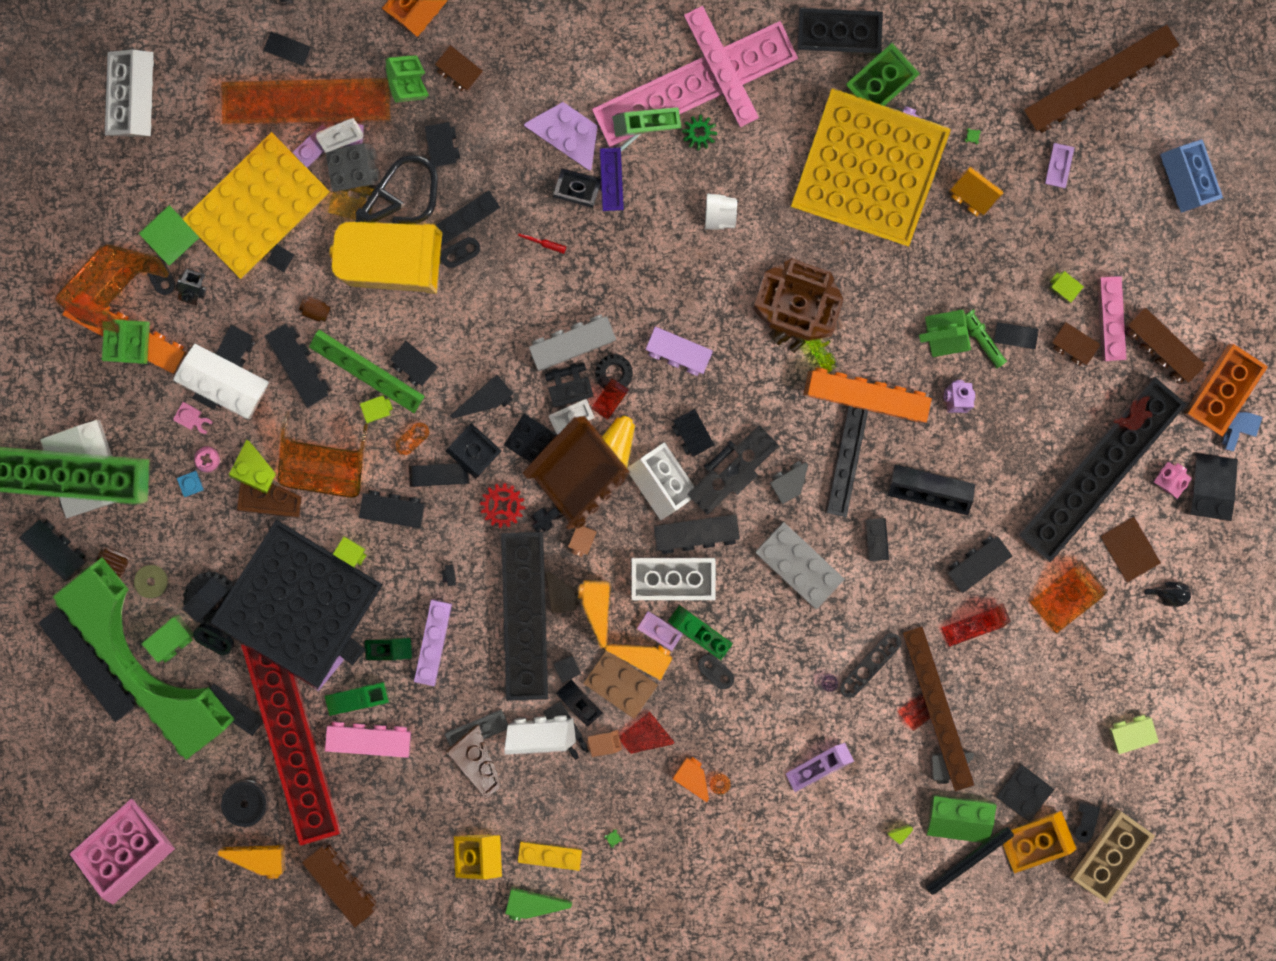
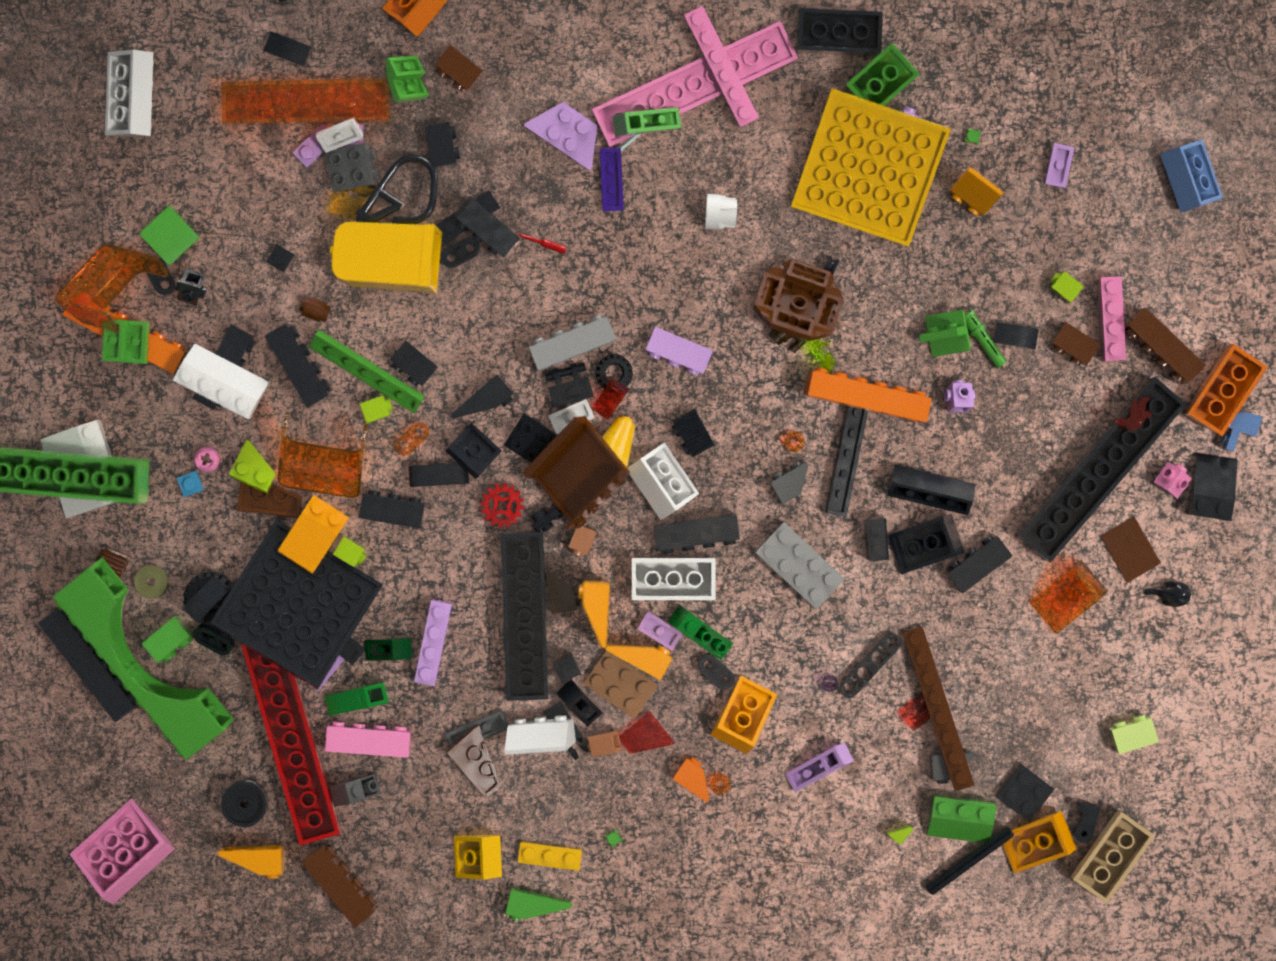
(54, 549): black slope -> none
(189, 416): bright pink plate -> none
(243, 715): black plate -> none
(256, 205): yellow plate -> none
(313, 534): none -> light orange slope
(354, 790): none -> dark grey slope
(449, 575): black plate -> none
(486, 227): none -> black brick
(577, 189): black slope -> none
(697, 125): green gear -> none
(737, 474): black piece -> none
(744, 715): none -> light orange slope
(801, 441): none -> clear orange plate
(831, 264): none -> black bush
(926, 544): none -> black slope
(976, 625): clear red slope -> none
(1102, 77): reddish brown brick -> none

